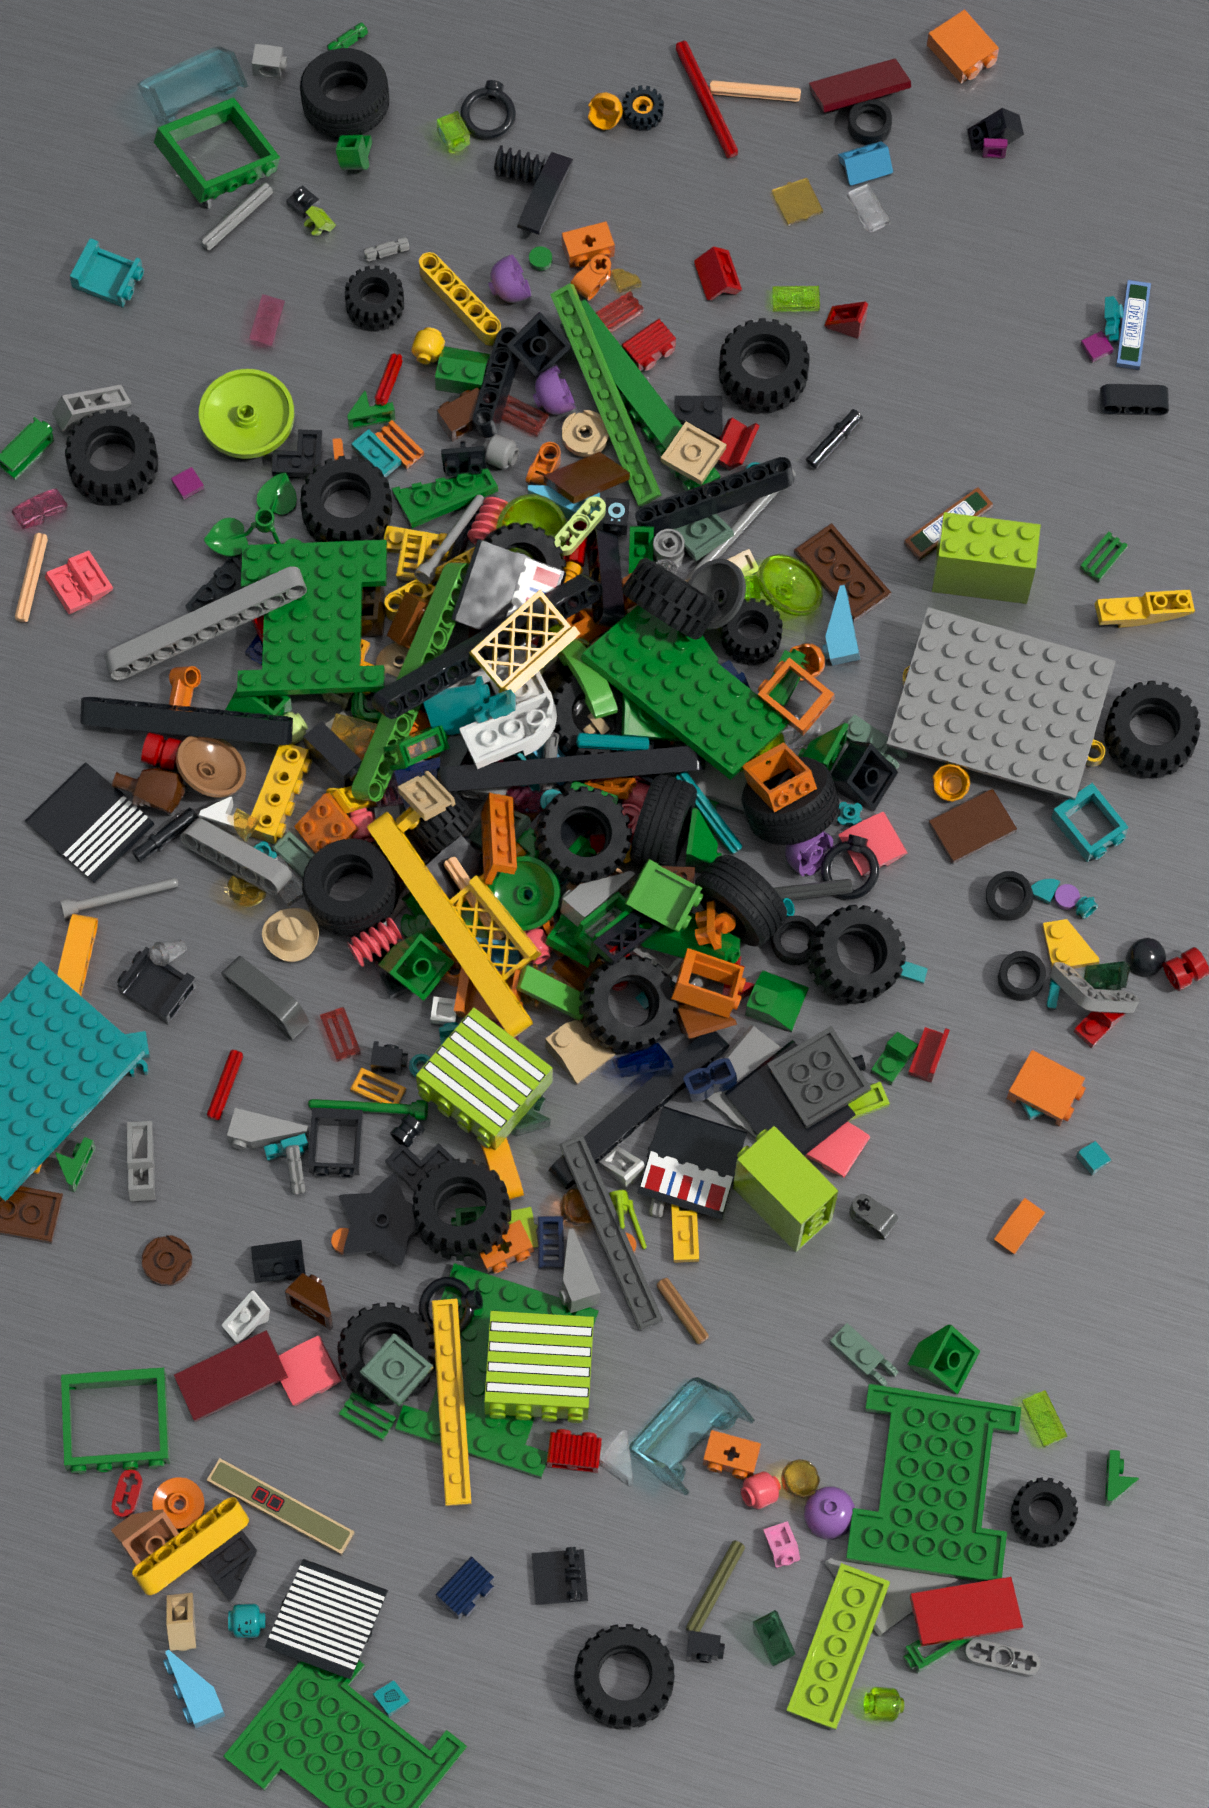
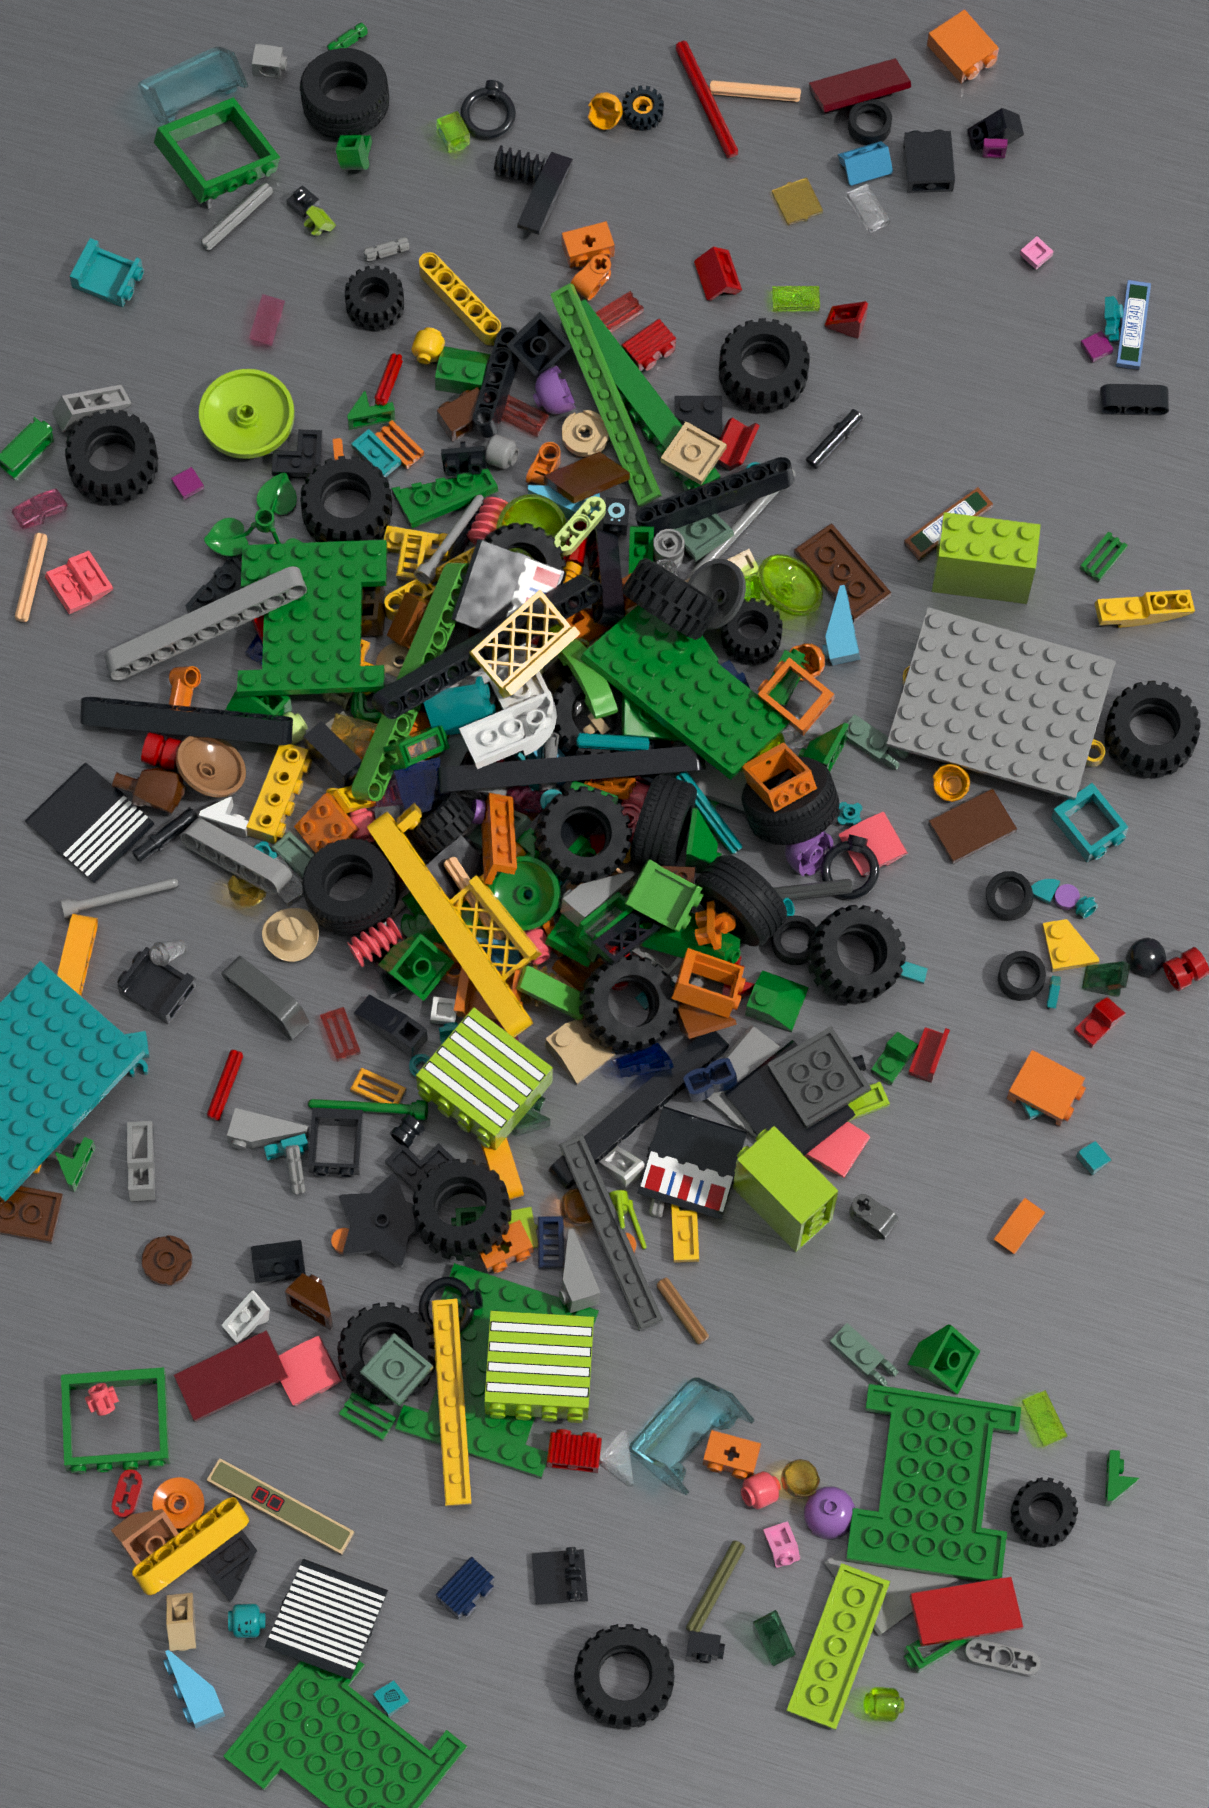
(101, 1399): none -> coral gear
(244, 824): clear yellow tile -> none
(388, 1059): black brick -> none
(392, 1025): none -> black slope
(426, 795): tan plate -> none
(478, 808): none -> medium lavender tile
(498, 706): teal plate -> none
(509, 281): medium lavender cylinder -> none
(540, 258): green tile -> none
(625, 280): clear yellow tile -> none
(863, 774): black slope -> none
(929, 161): none -> black panel
(1036, 252): none -> bright pink plate
(1090, 998): light grey beam -> none

